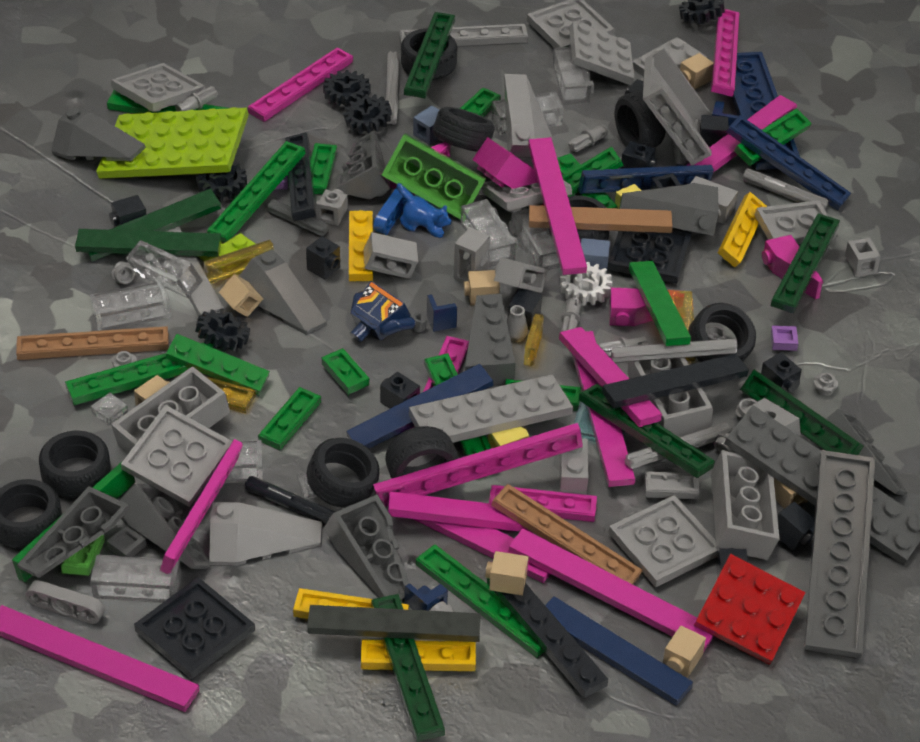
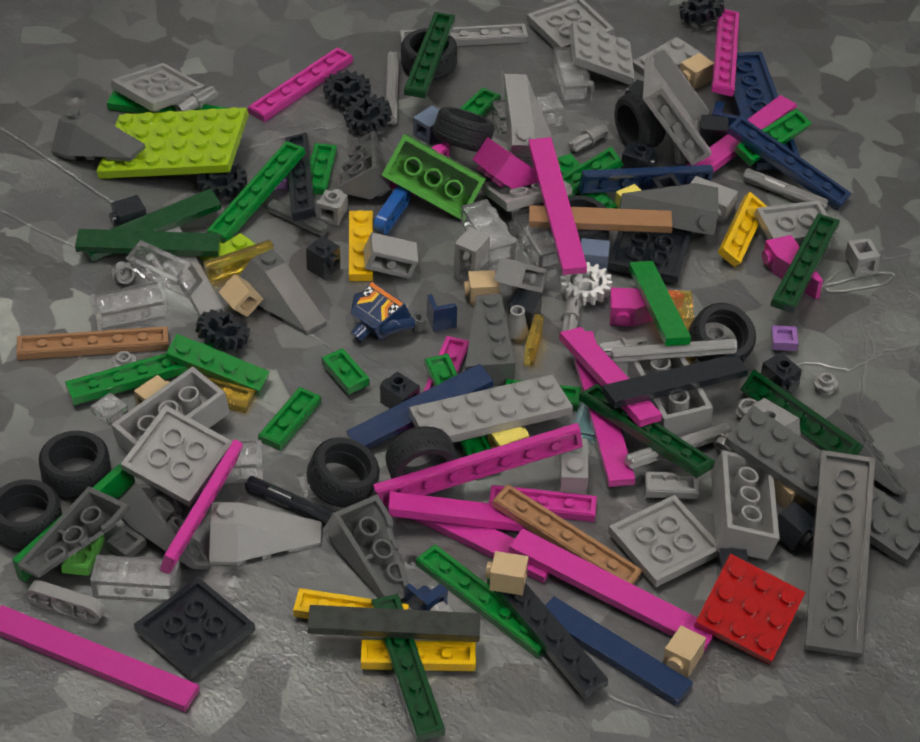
(420, 213): blue animal -> none

